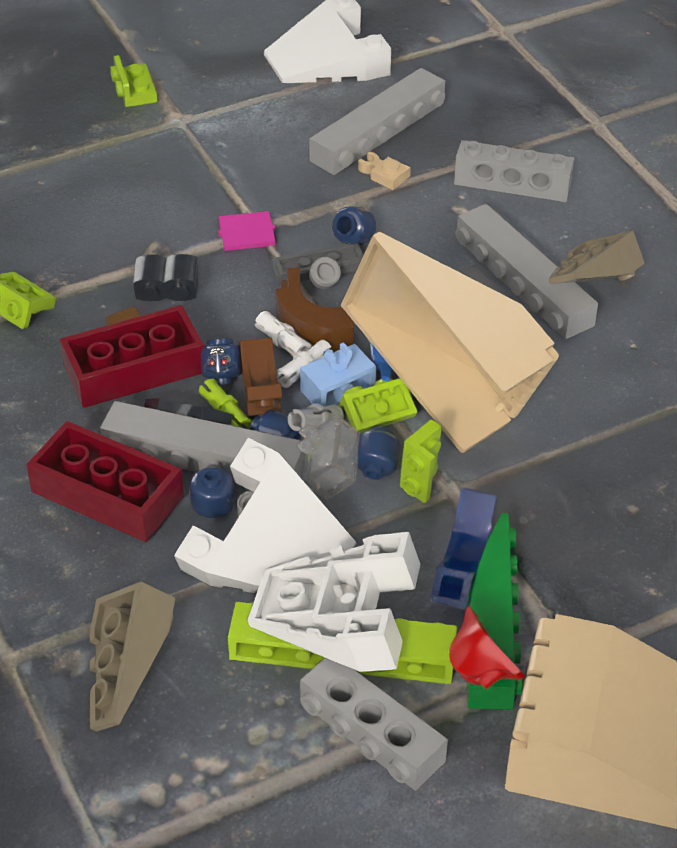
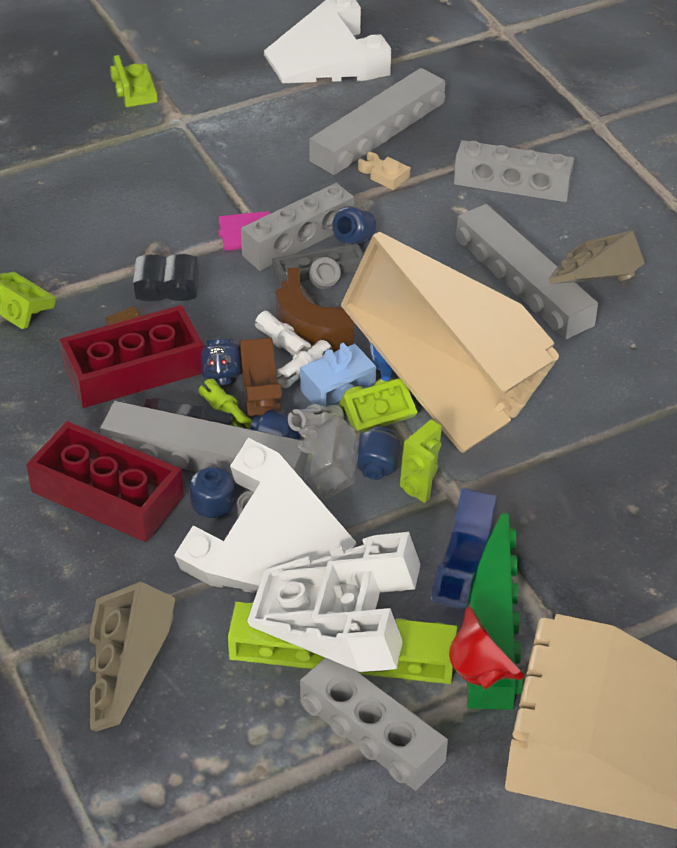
(293, 226): none -> light grey brick

